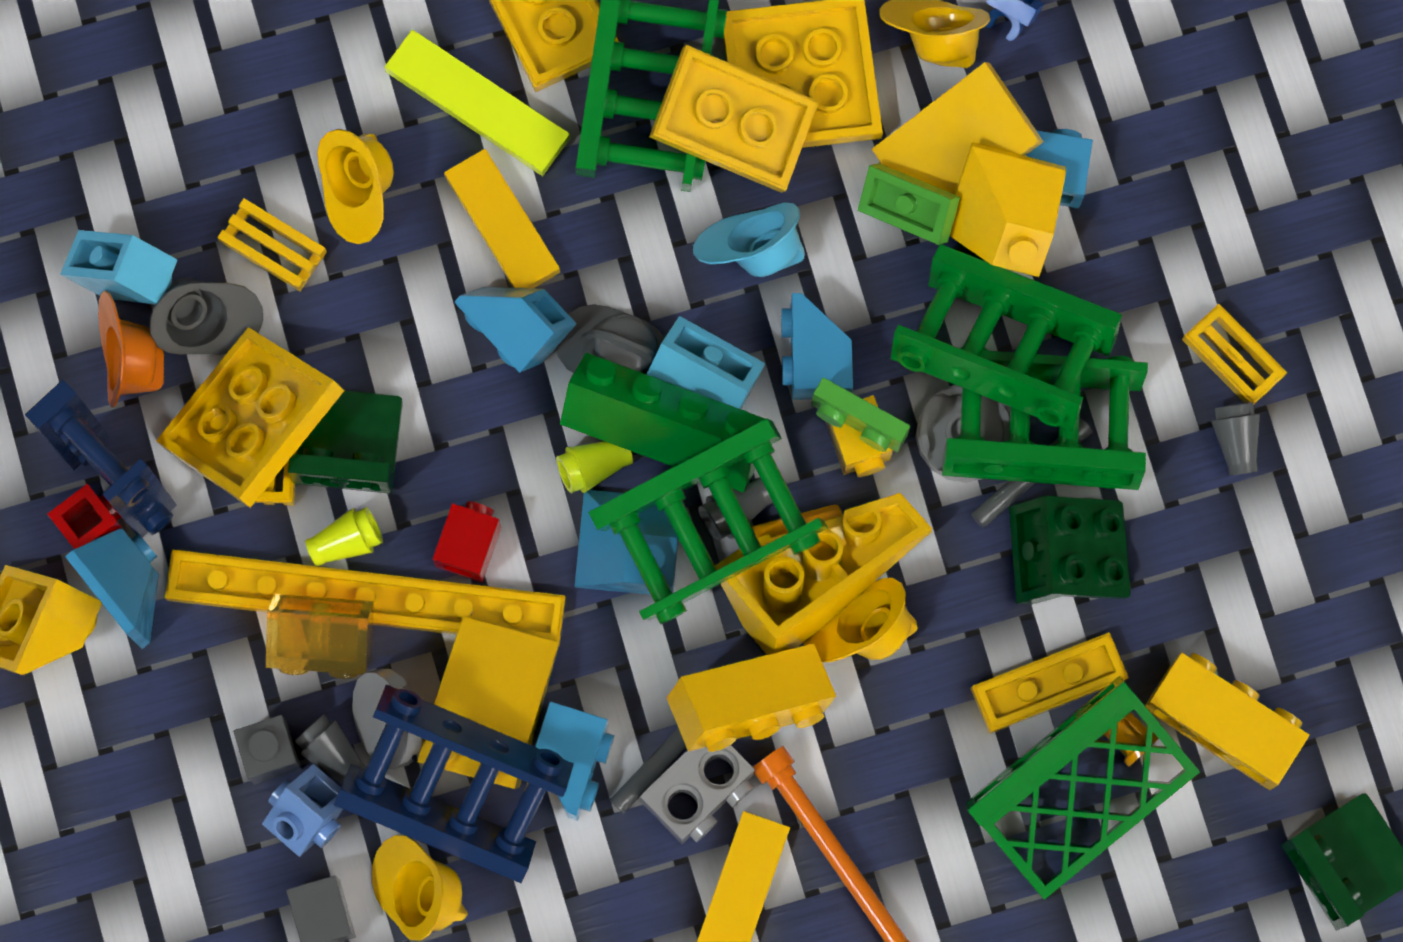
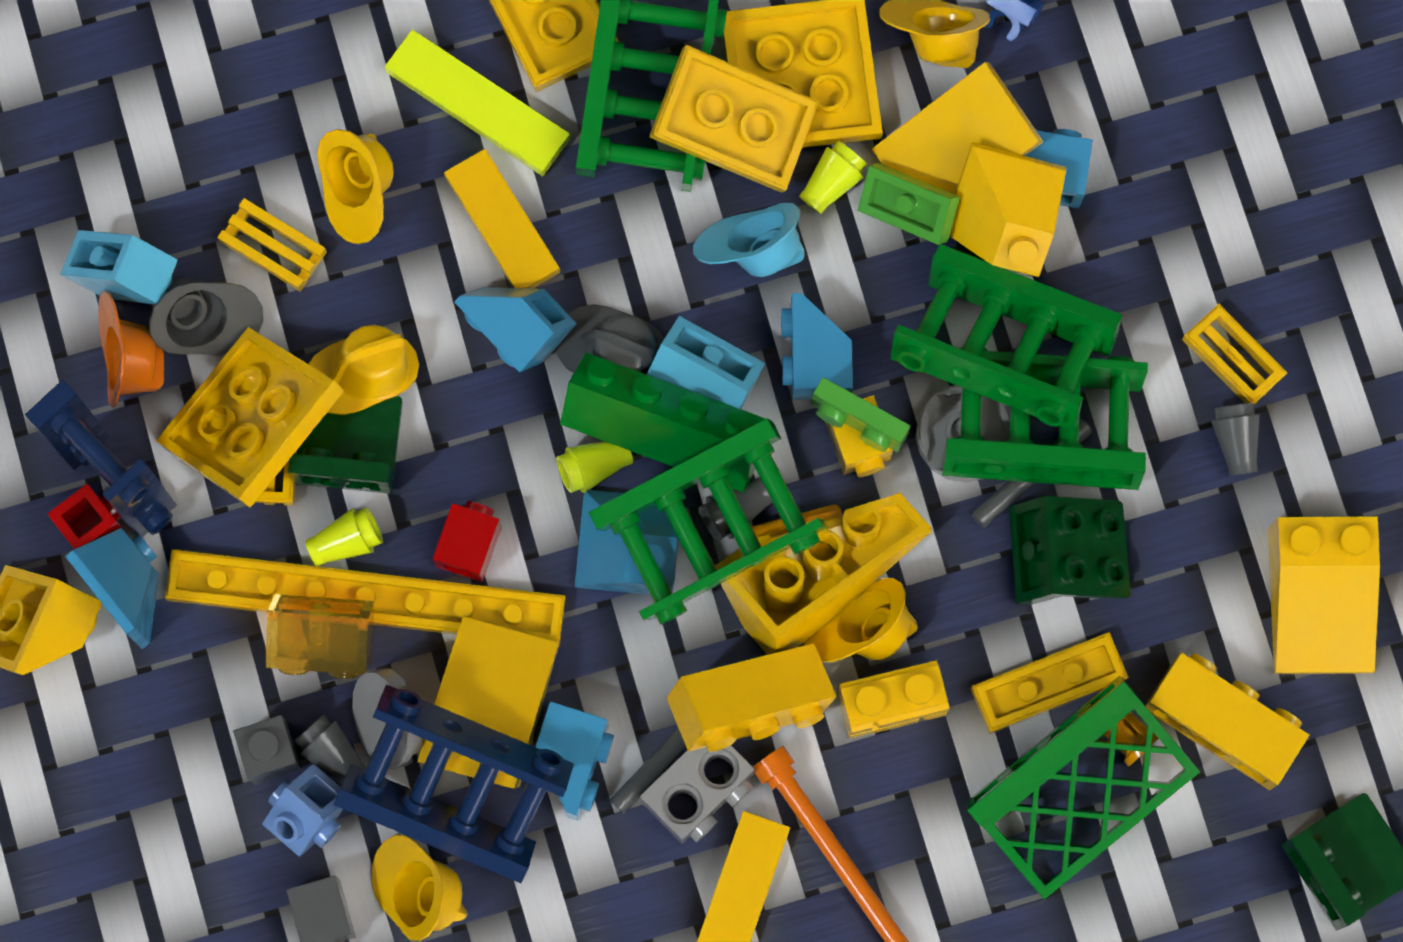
(368, 367): none -> yellow piece
(833, 176): none -> neon yellow cone
(893, 699): none -> yellow brick
(1324, 594): none -> yellow slope

